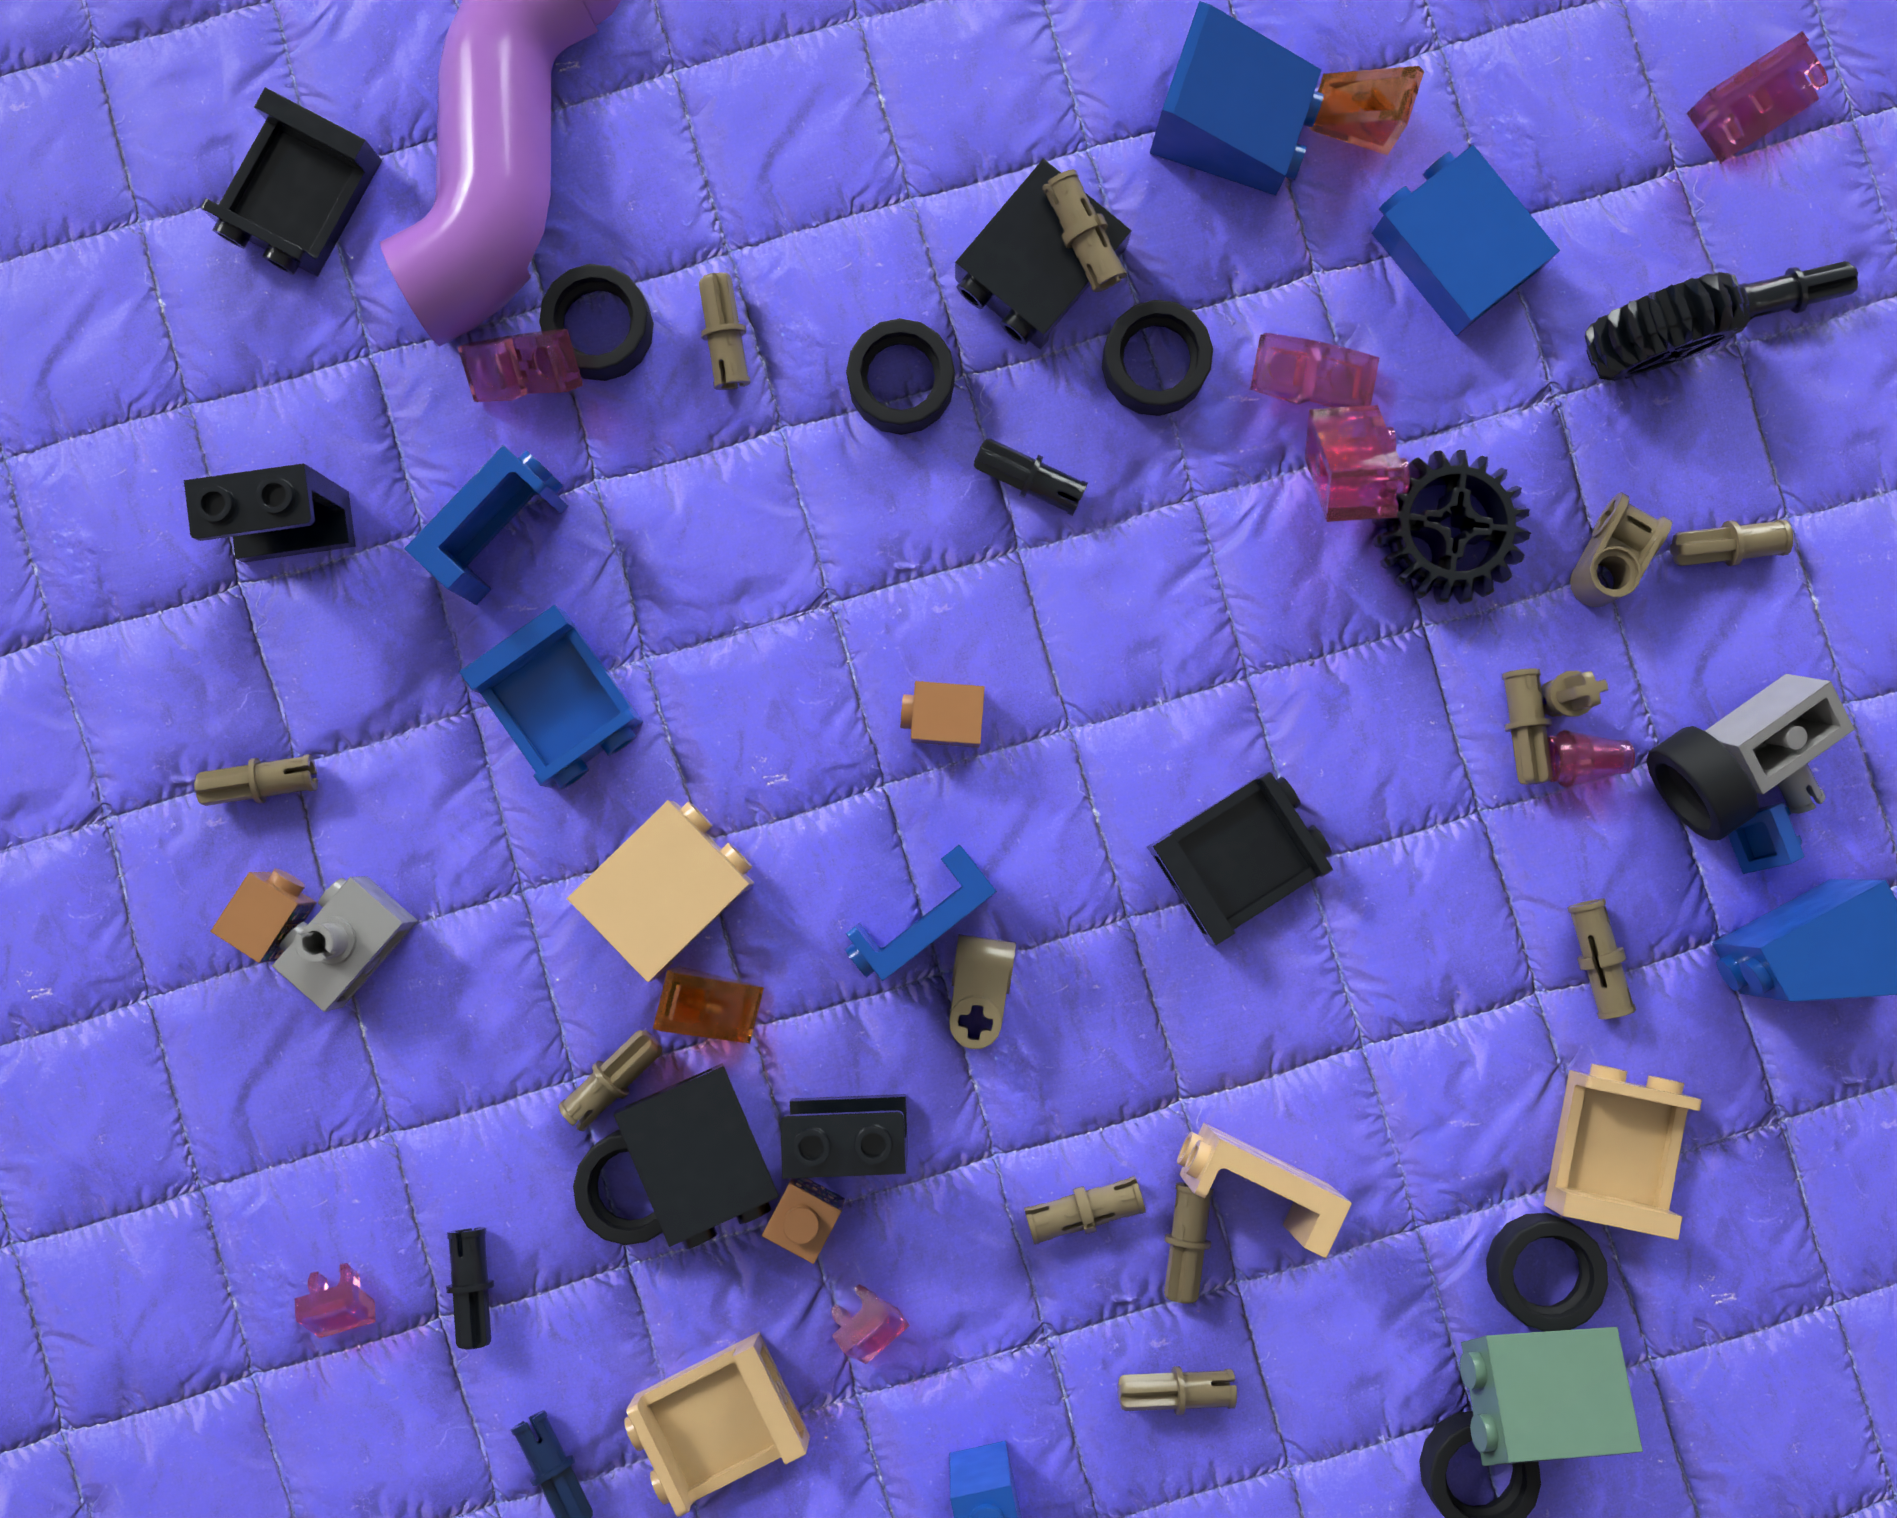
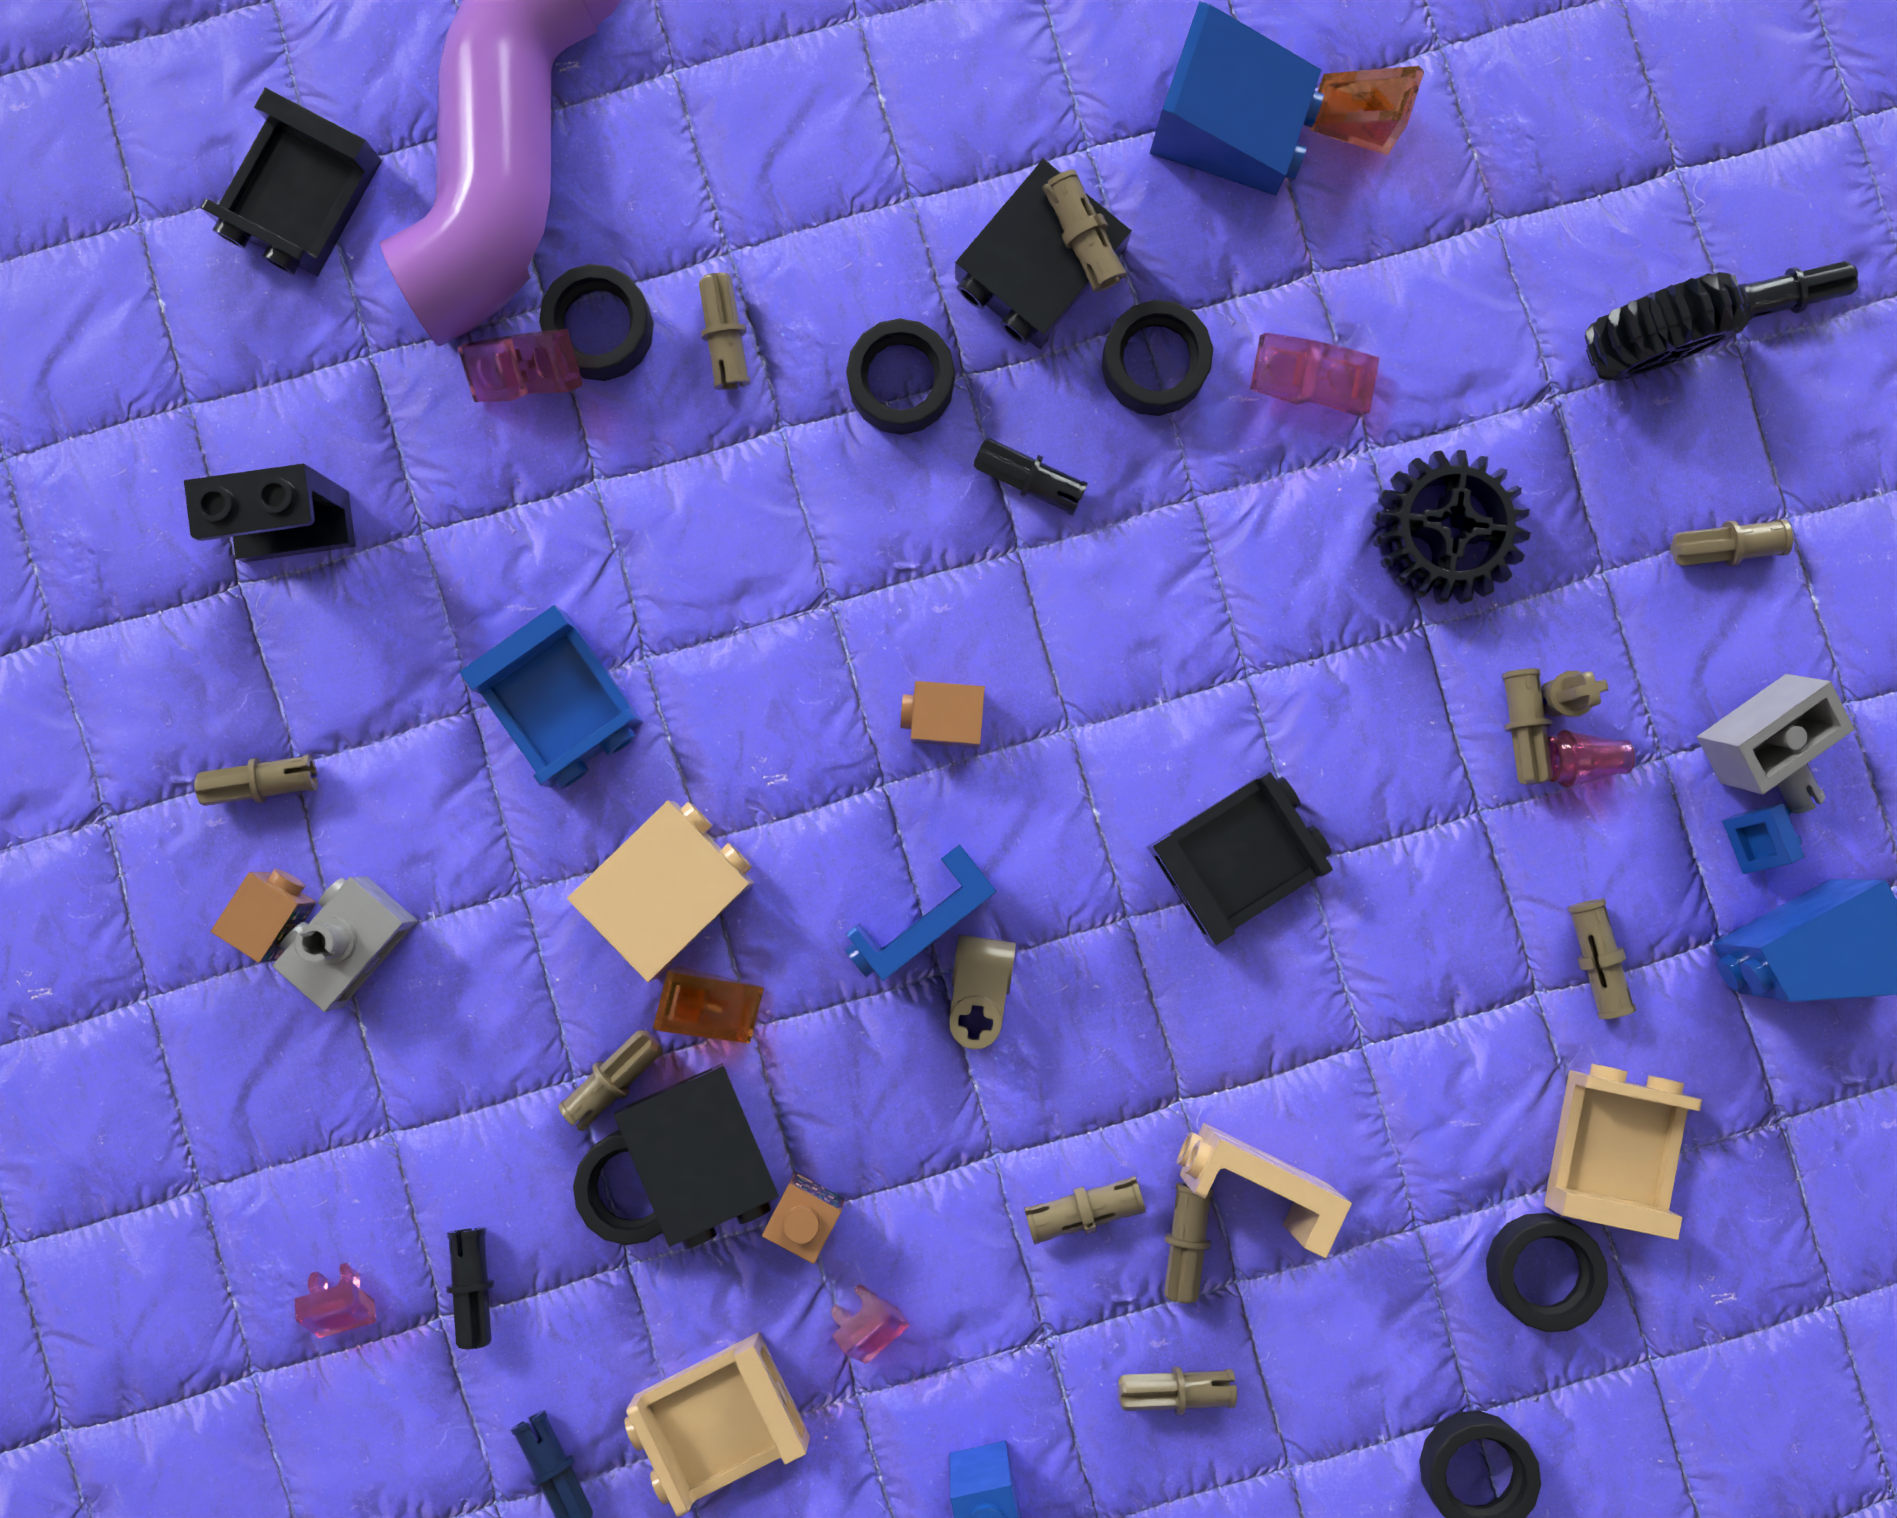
(477, 516): blue panel -> none
(845, 1136): black panel -> none
(1354, 463): clear pink brick -> none
(1463, 238): blue brick -> none
(1549, 1396): sand green brick -> none
(1624, 544): dark tan piece -> none
(1702, 783): black tyre -> none
(1759, 98): clear pink hinge -> none

